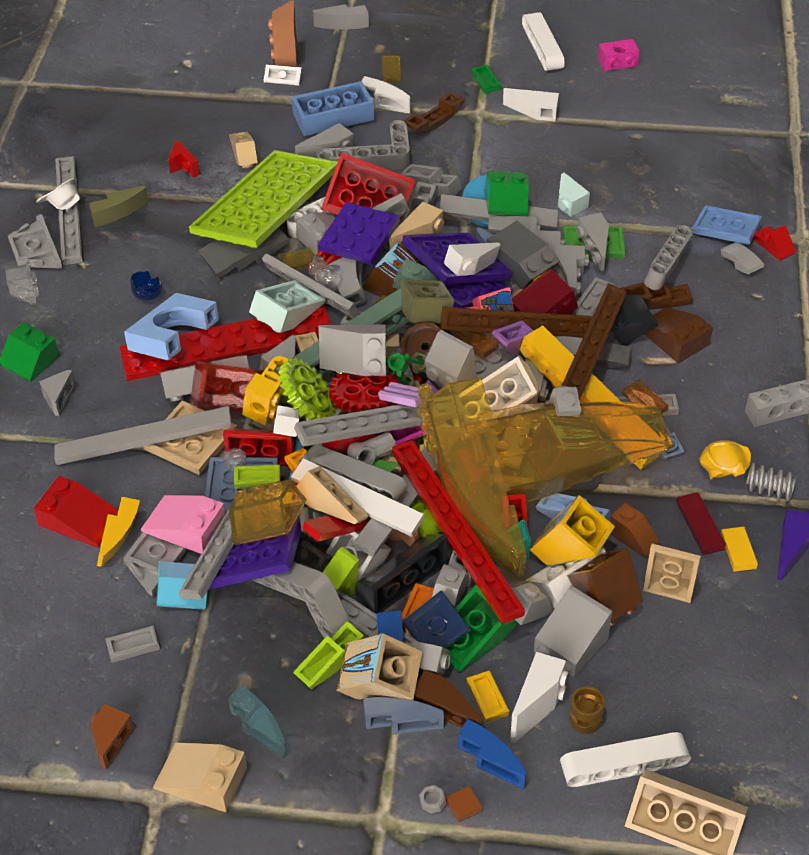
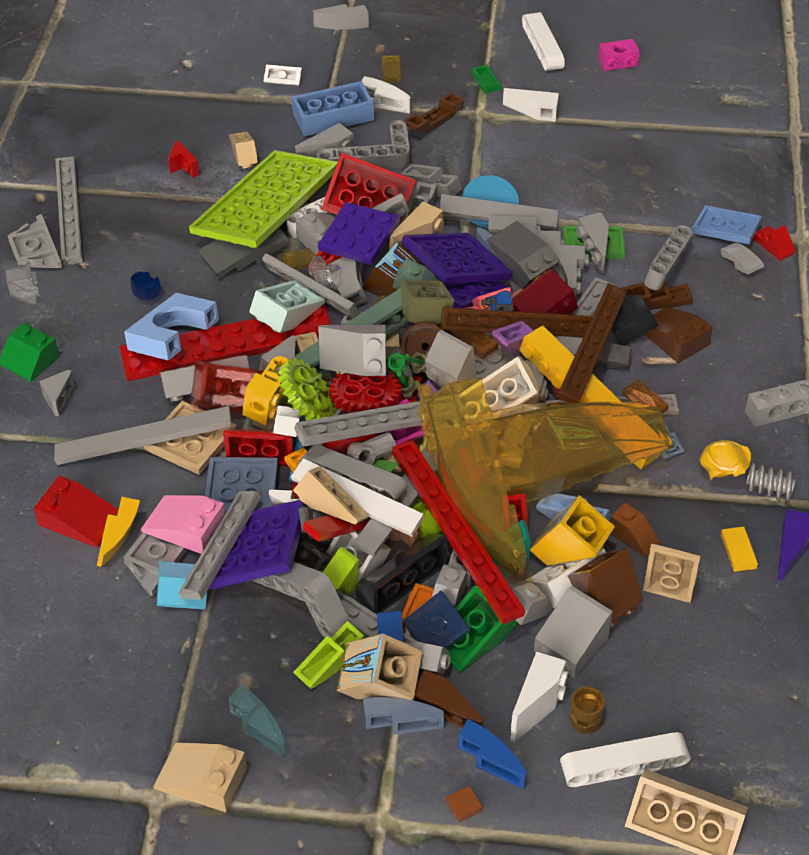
(63, 196): white piece -> none
(110, 732): dark orange slope -> none
(118, 205): olive slope -> none
(132, 644): light grey tile -> none
(235, 457): clear tile -> none
(253, 476): lime tile -> none
(265, 511): clear yellow slope -> none
(284, 35): nougat slope -> none
(400, 394): lavender tile -> none
(432, 799): light grey tile -> none
(471, 258): white slope -> none
(487, 696): yellow tile -> none
(507, 193): green slope -> none
(566, 401): light grey bracket -> none
(572, 196): light aqua slope -> none
(700, 523): dark red tile -> none

